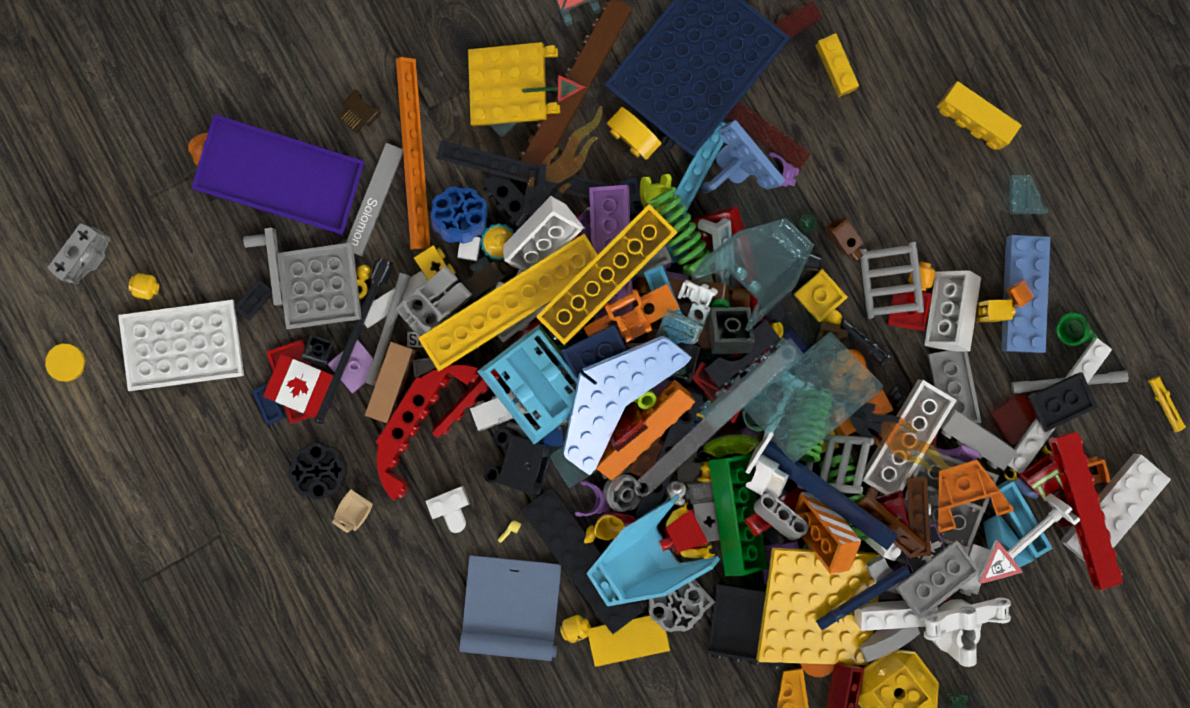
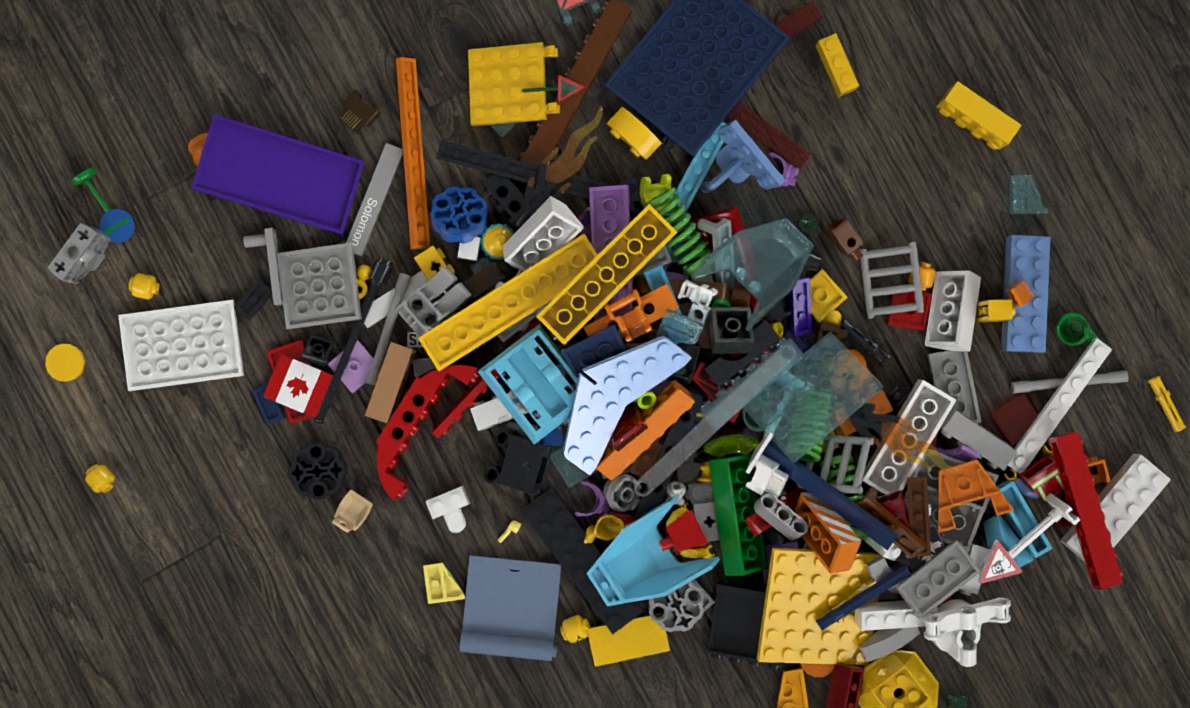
(99, 478): none -> yellow head
(115, 222): none -> piece
(441, 584): none -> light yellow wing
(801, 307): none -> dark purple plate
(1062, 402): black plate -> none

